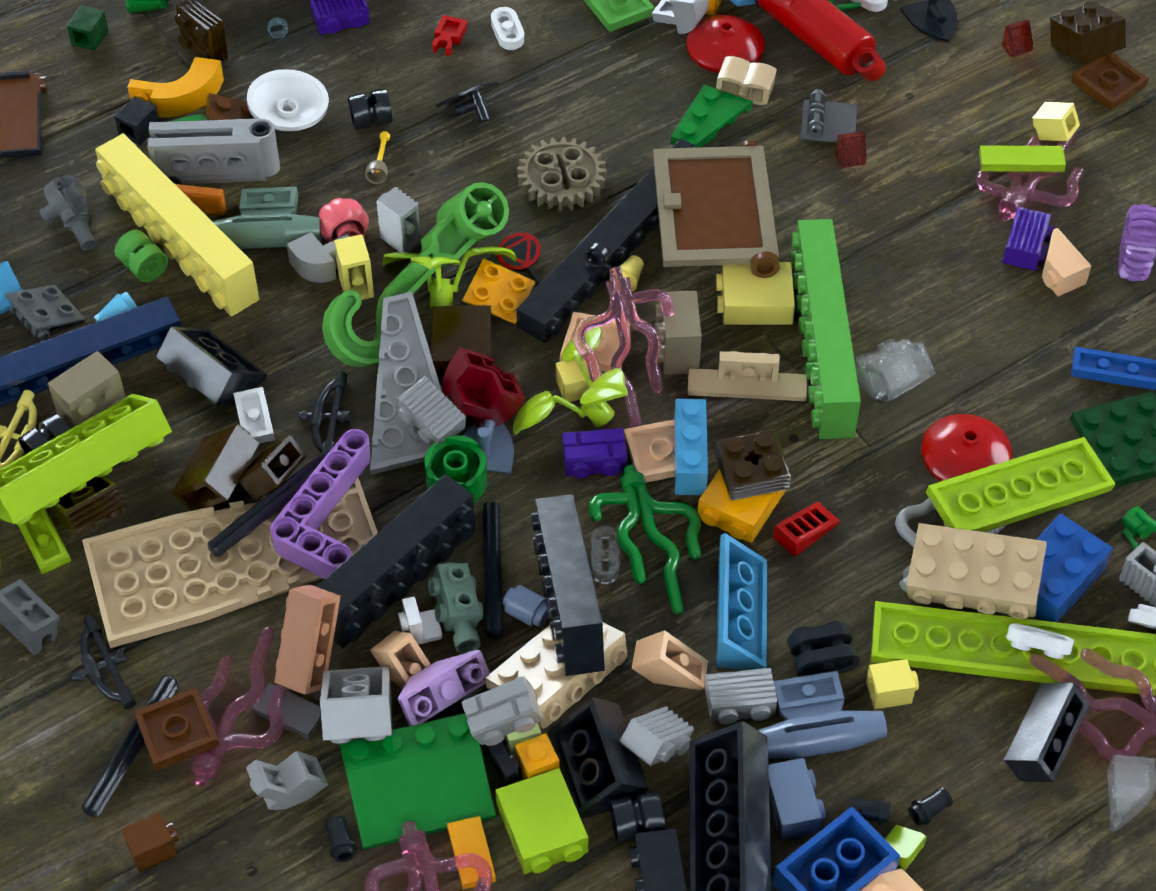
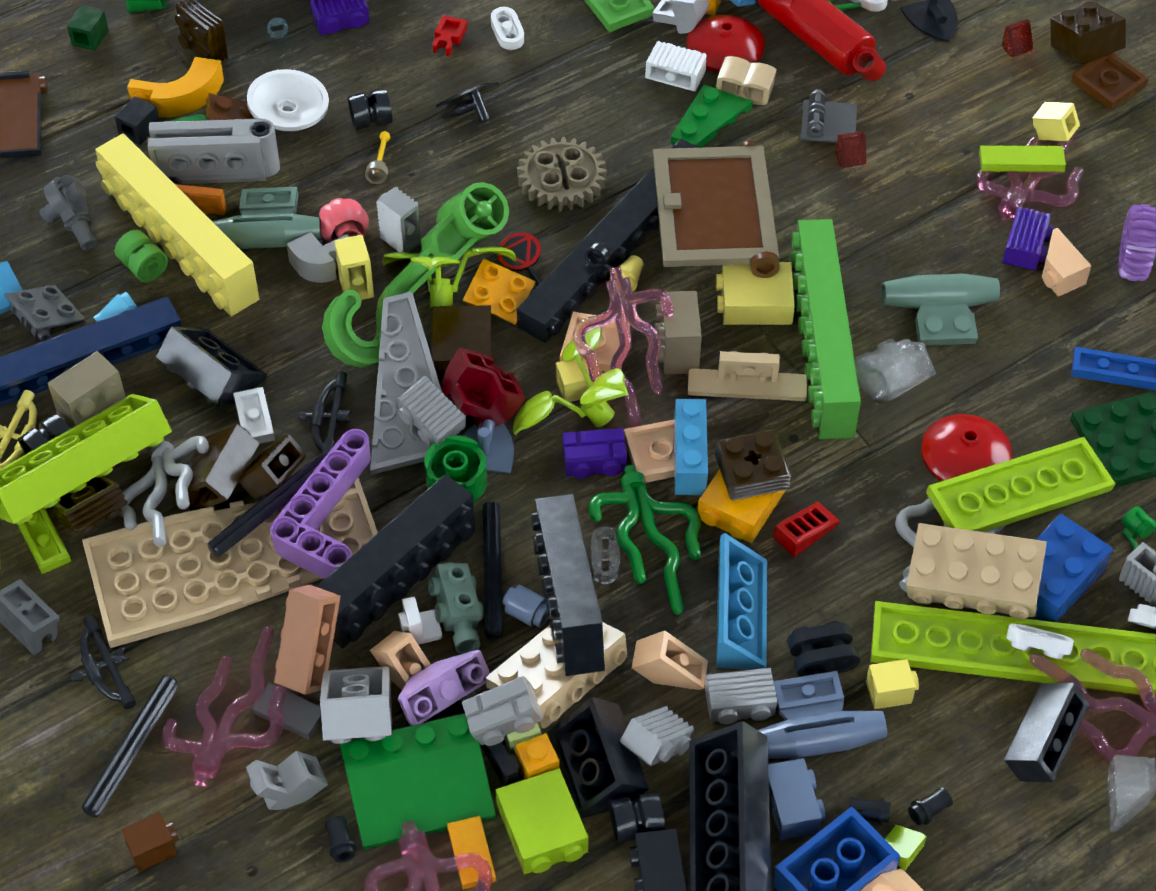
(164, 461): none -> light grey plant
(176, 728): reddish brown plate -> none
(676, 66): none -> white brick
(942, 304): none -> sand green plate

